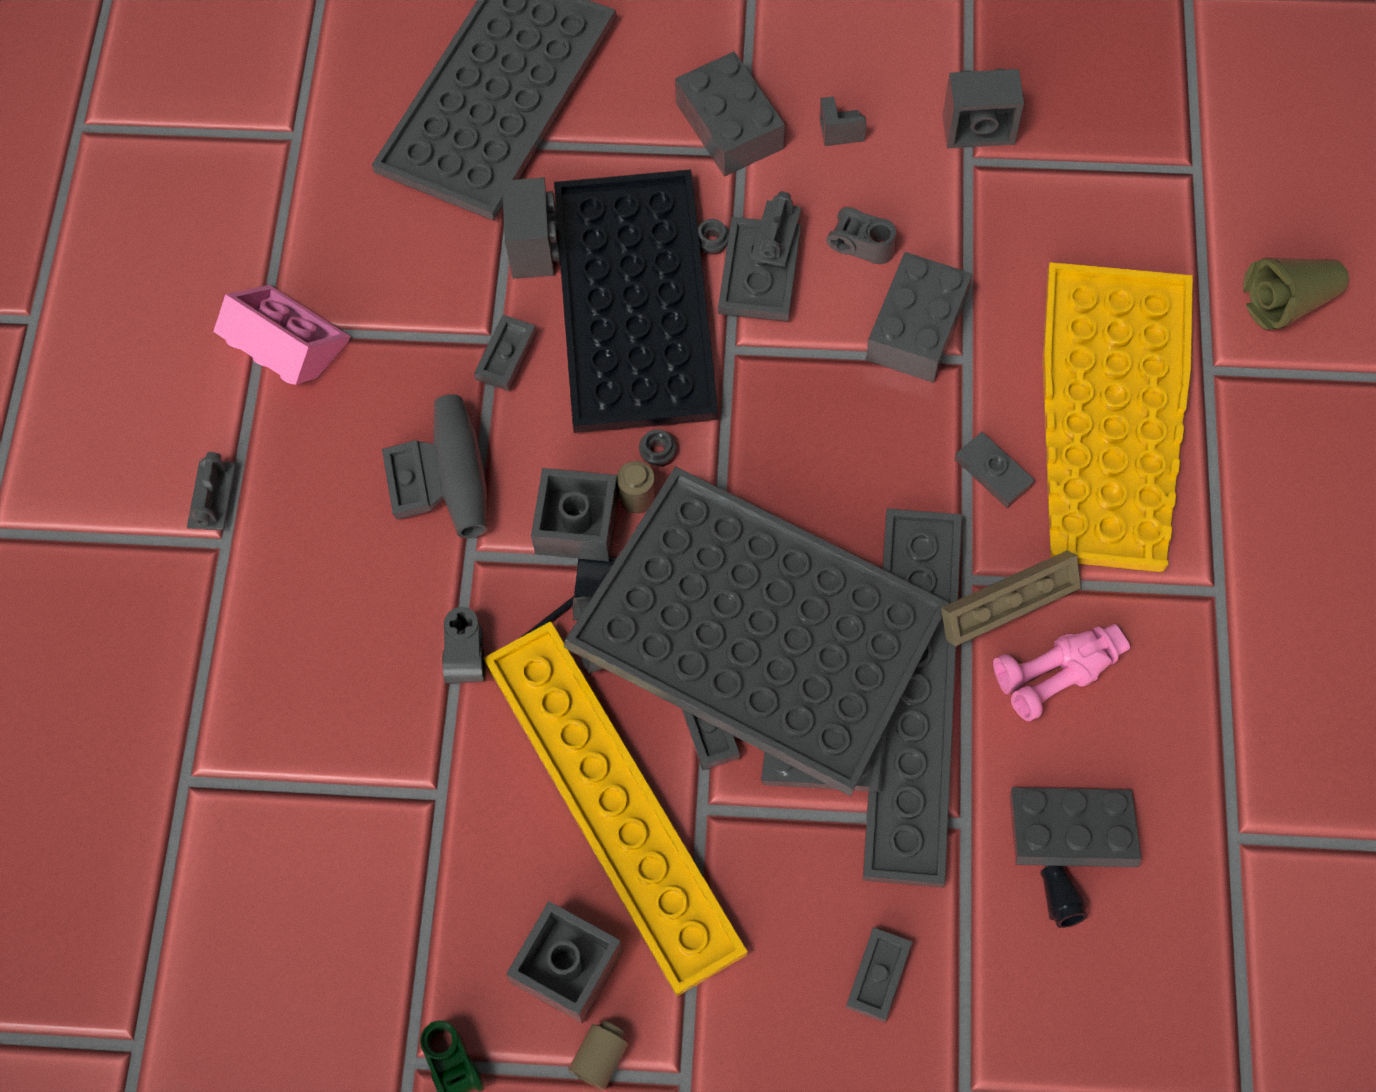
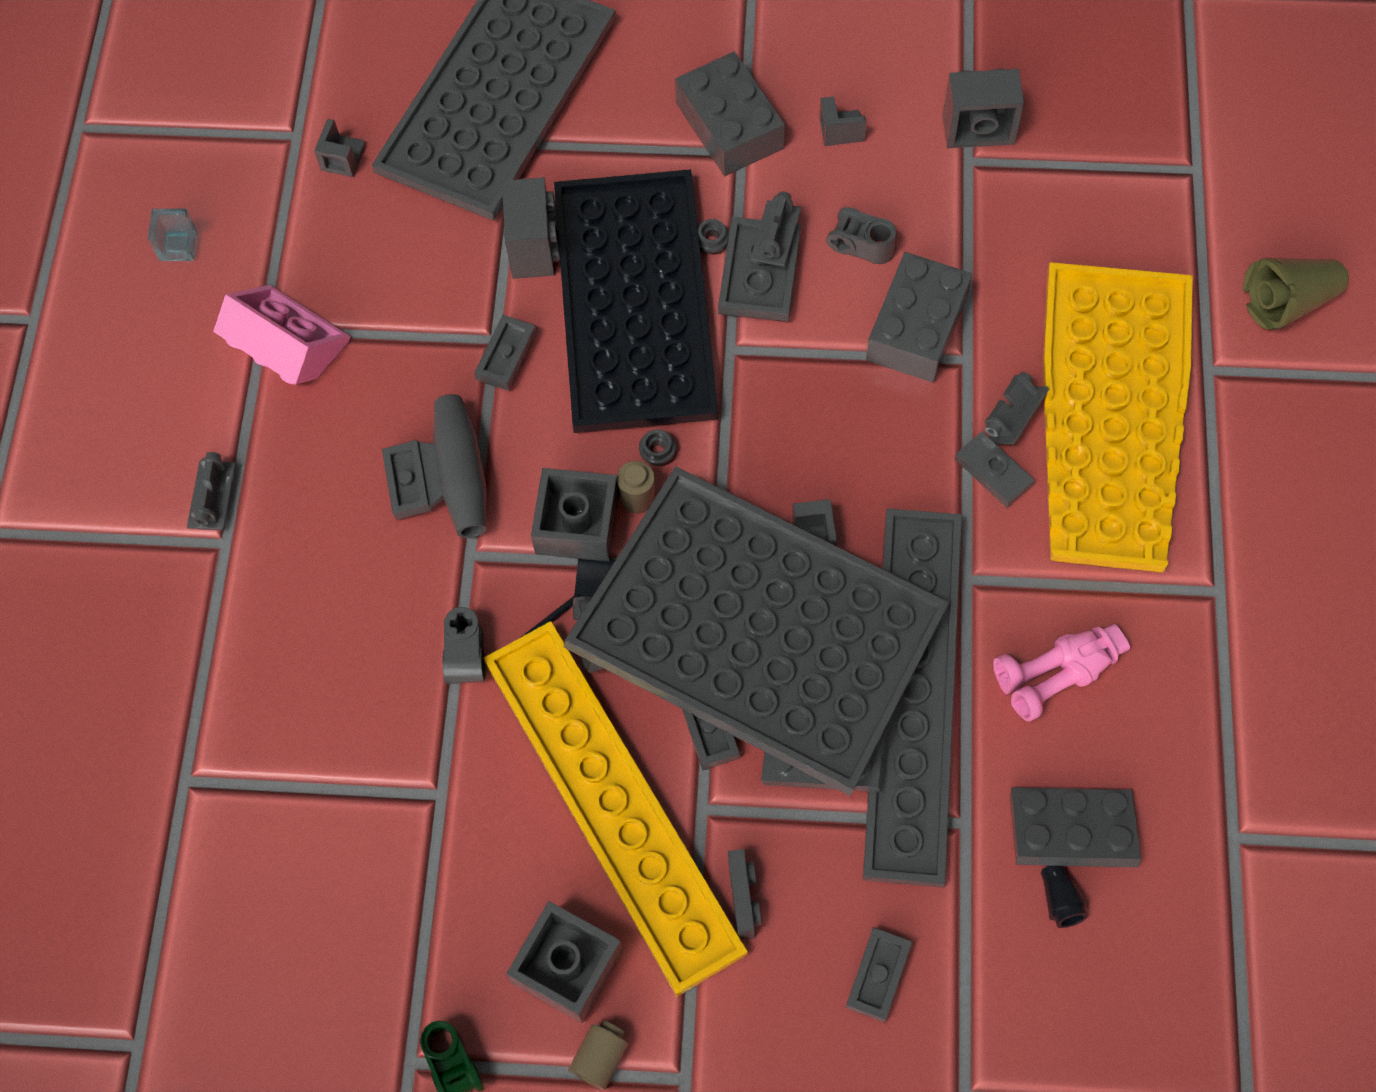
(172, 234): none -> clear light blue panel
(337, 152): none -> dark grey panel
(741, 877): none -> dark grey plate
(816, 519): none -> dark grey panel
(1008, 421): none -> dark grey hinge
(1011, 598): dark tan plate -> none

